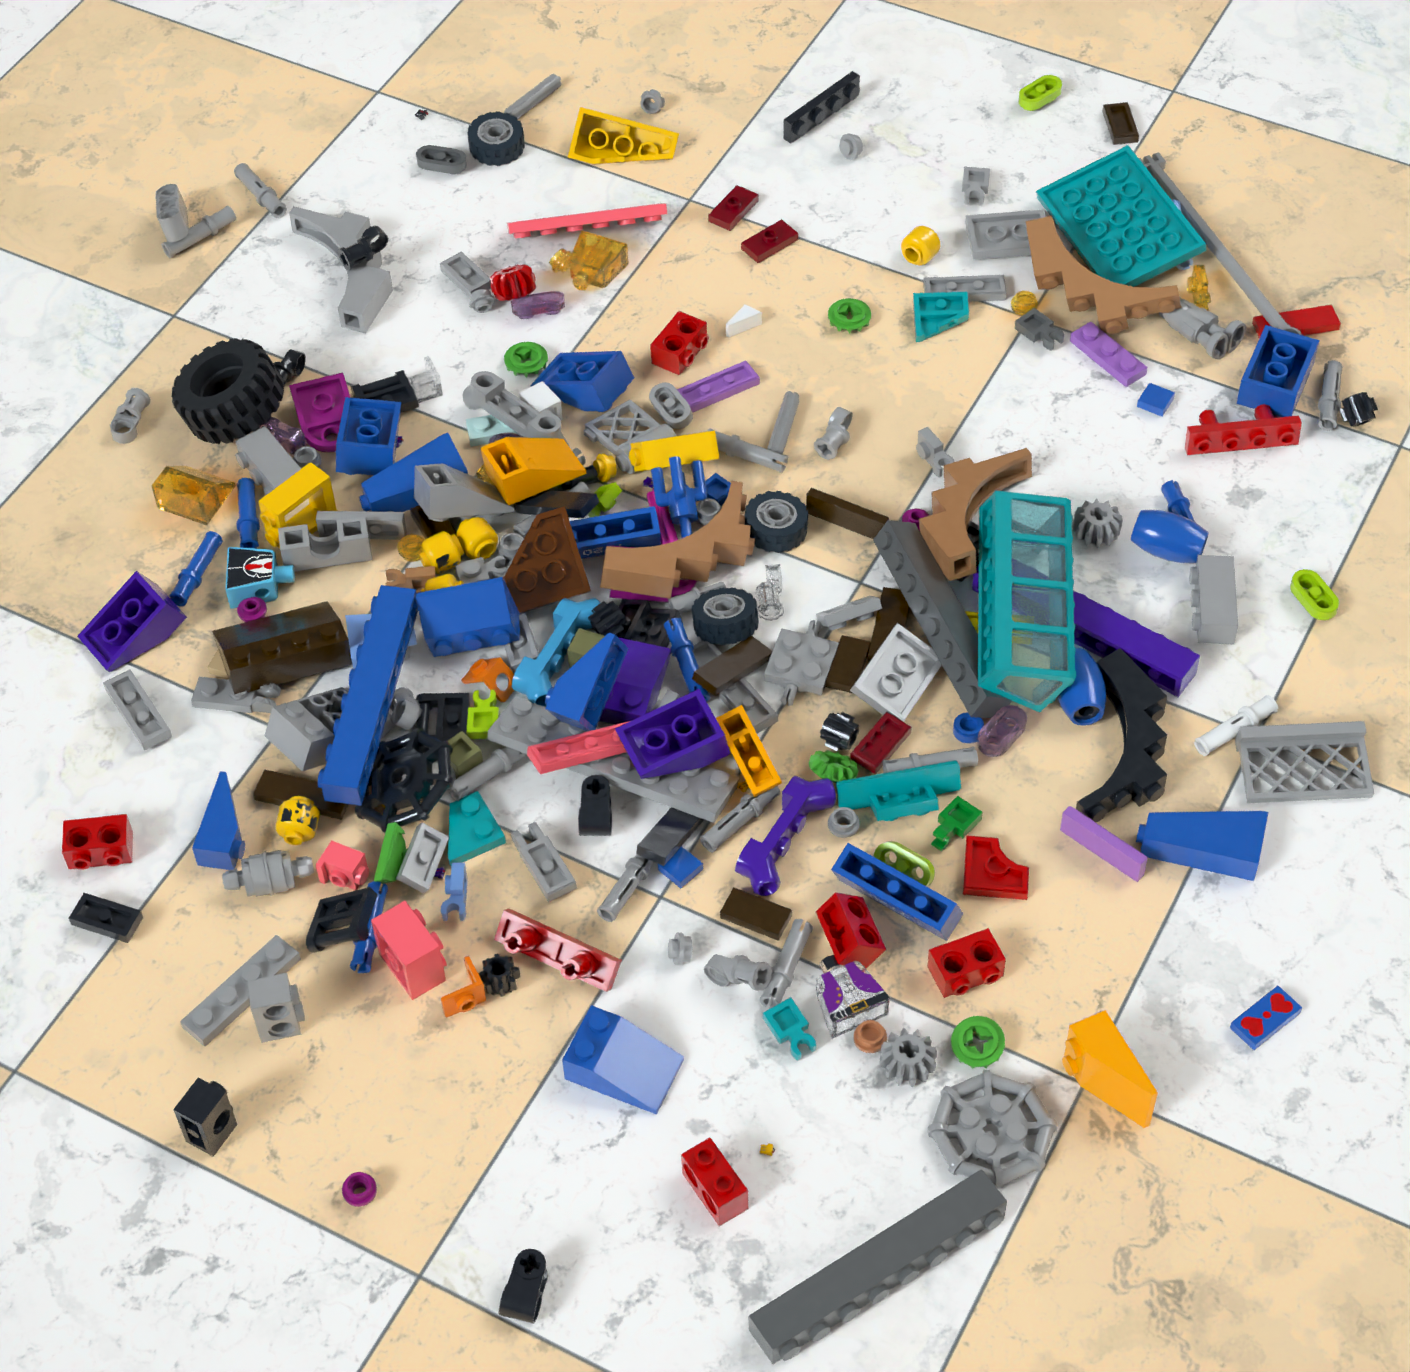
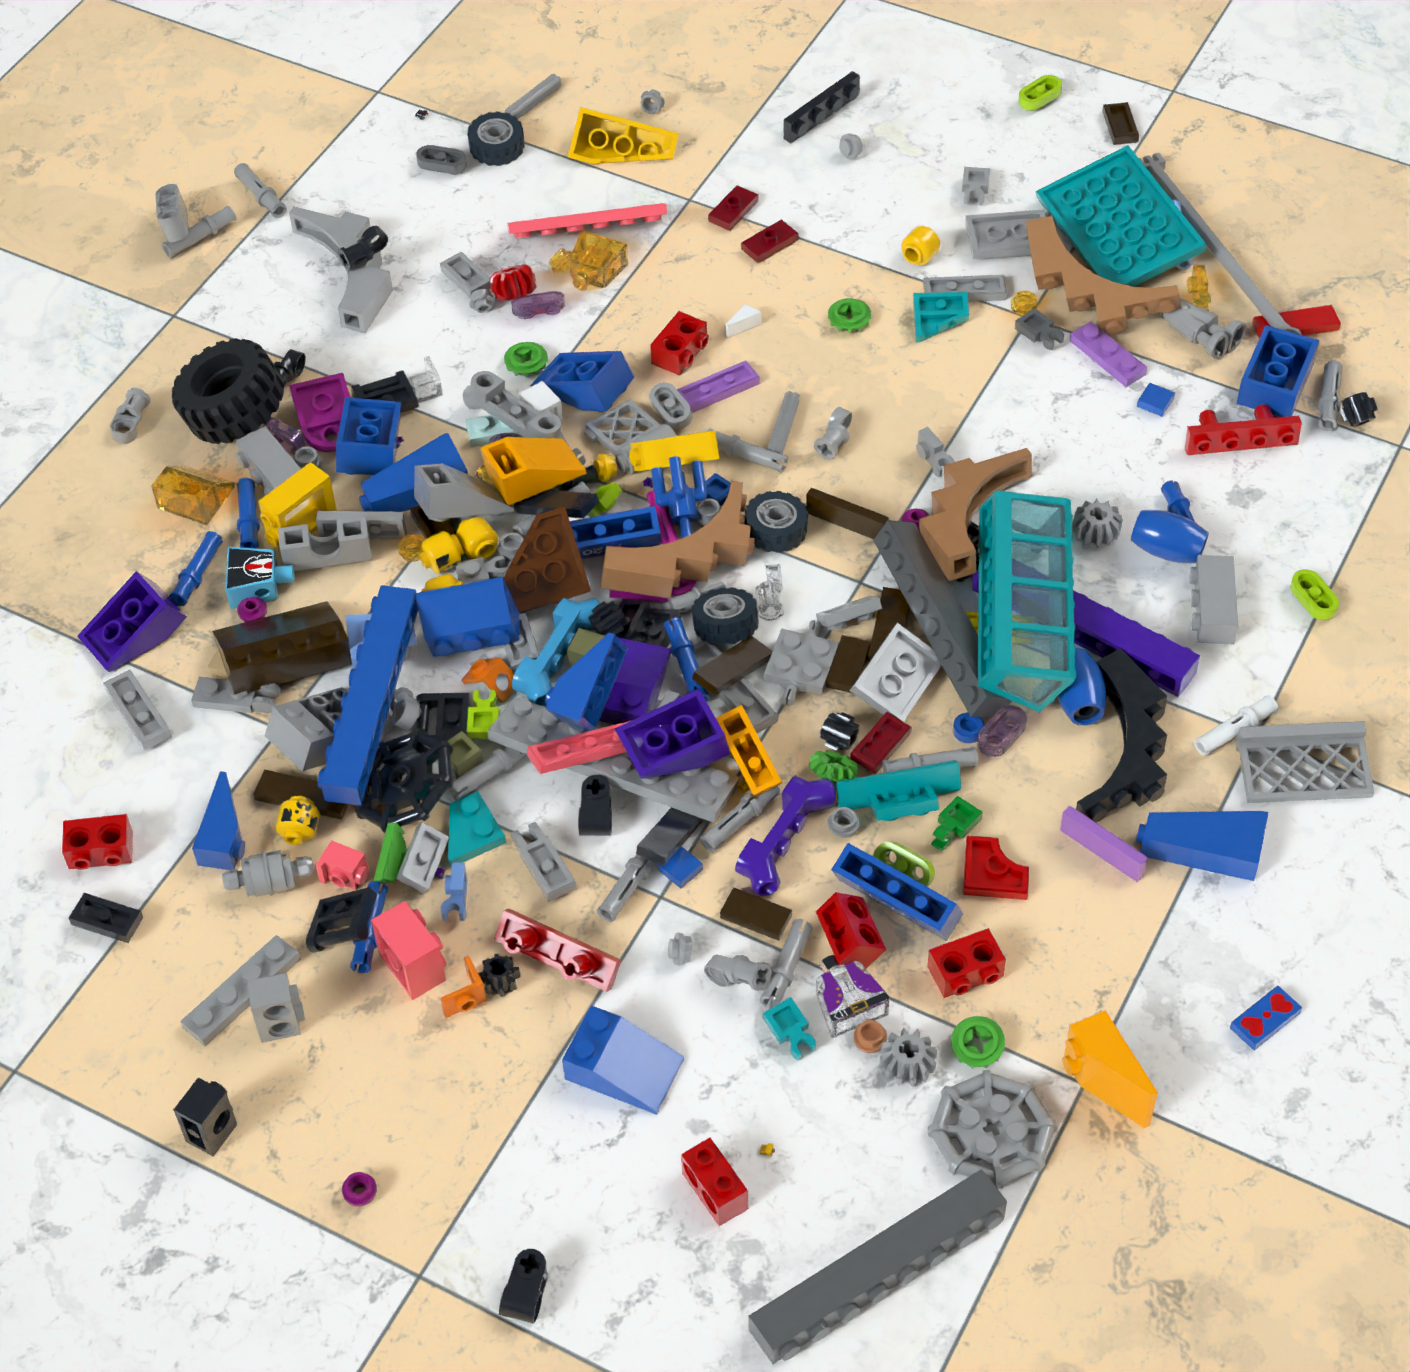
(413, 578): medium nougat plate -> none

